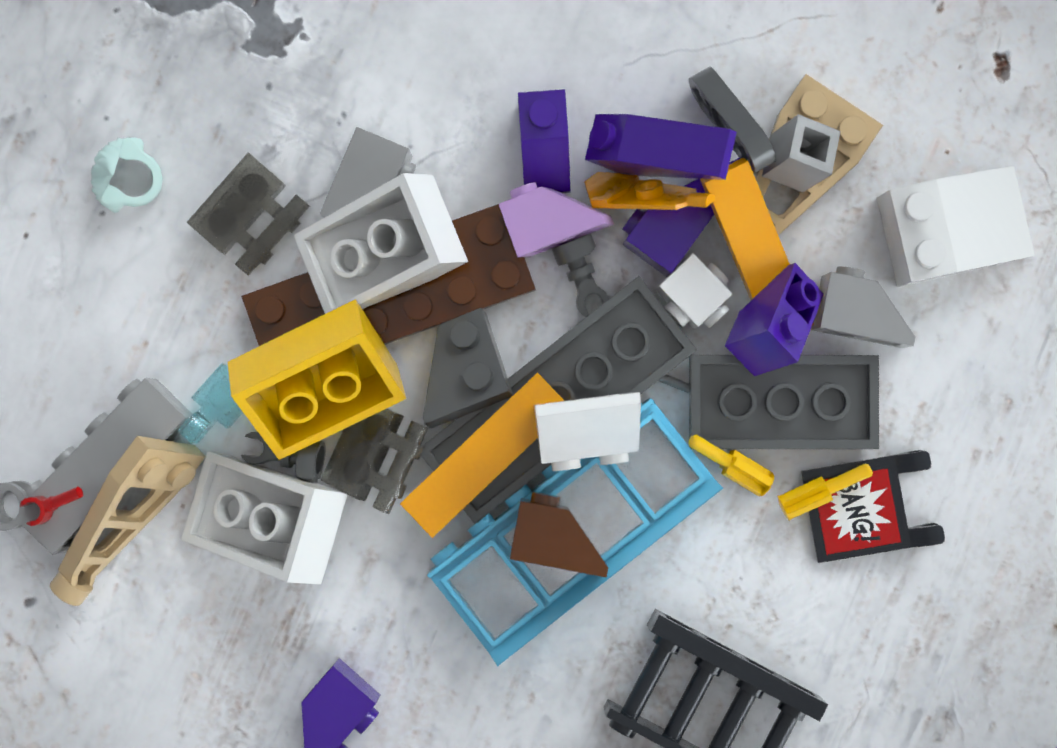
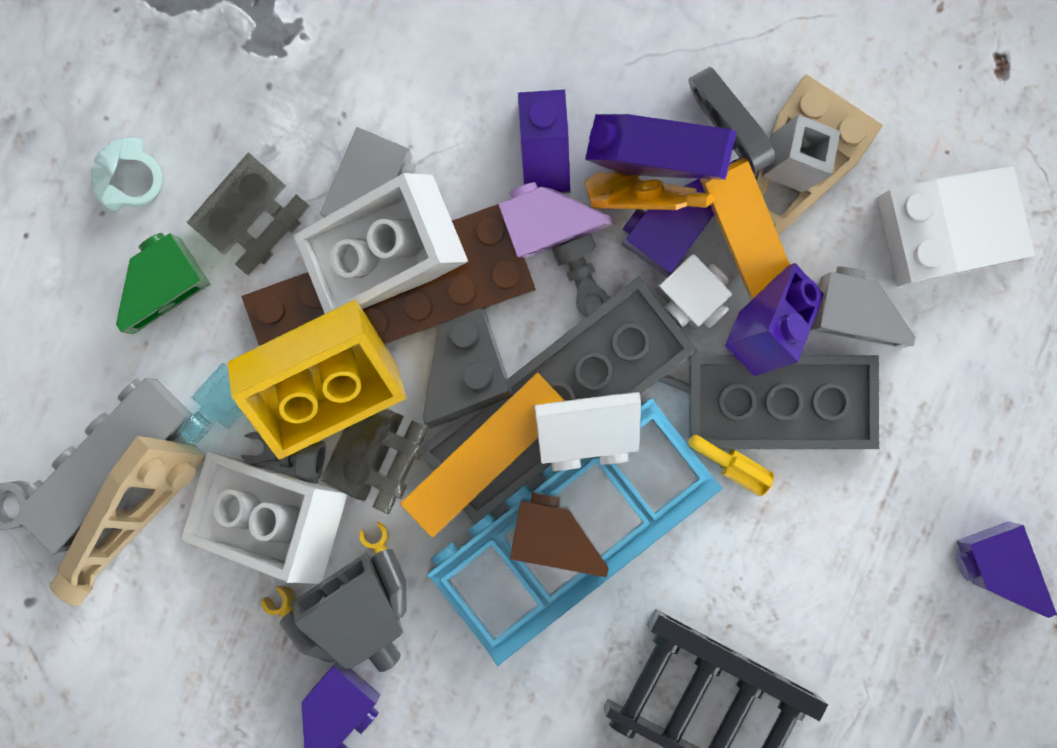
(49, 504): red hand -> none
(158, 282): none -> green slope
(350, 612): none -> dark grey torso
(819, 491): yellow axle -> none
(869, 513): flag -> none
(1006, 566): none -> dark purple slope

